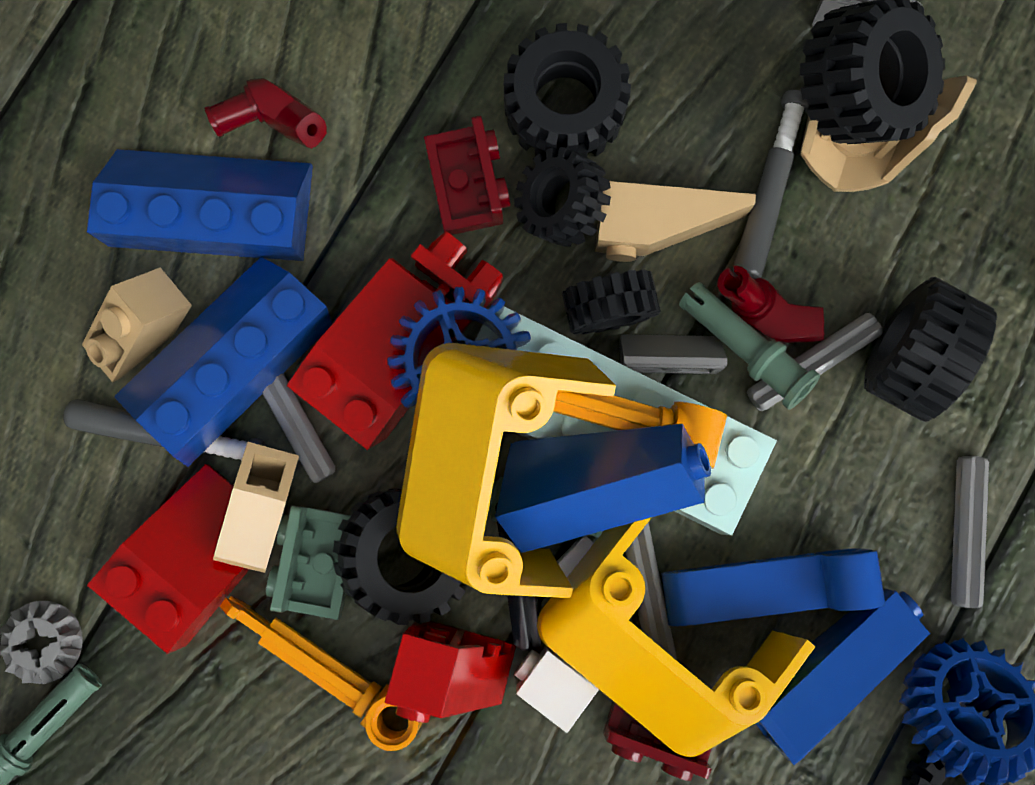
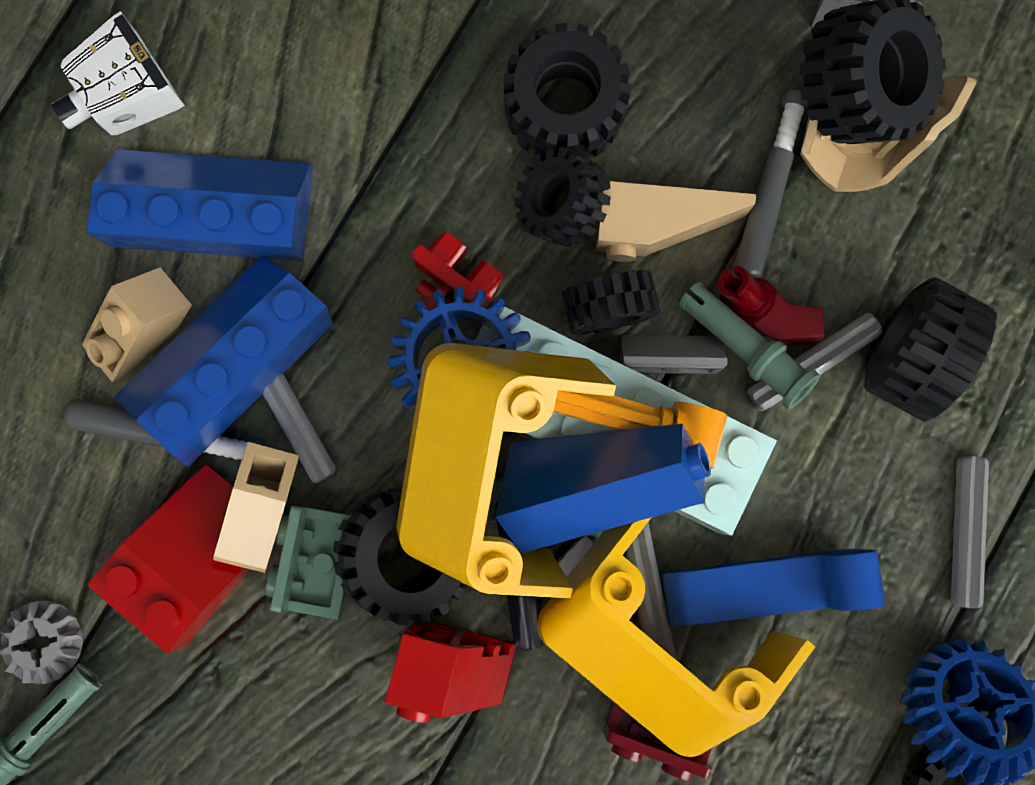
(115, 81): none -> white torso
(271, 105): dark red arm -> none
(327, 673): light orange piece -> none
(348, 366): red slope -> none
(465, 178): dark red bracket -> none
(553, 687): white brick -> none
(841, 672): blue slope -> none

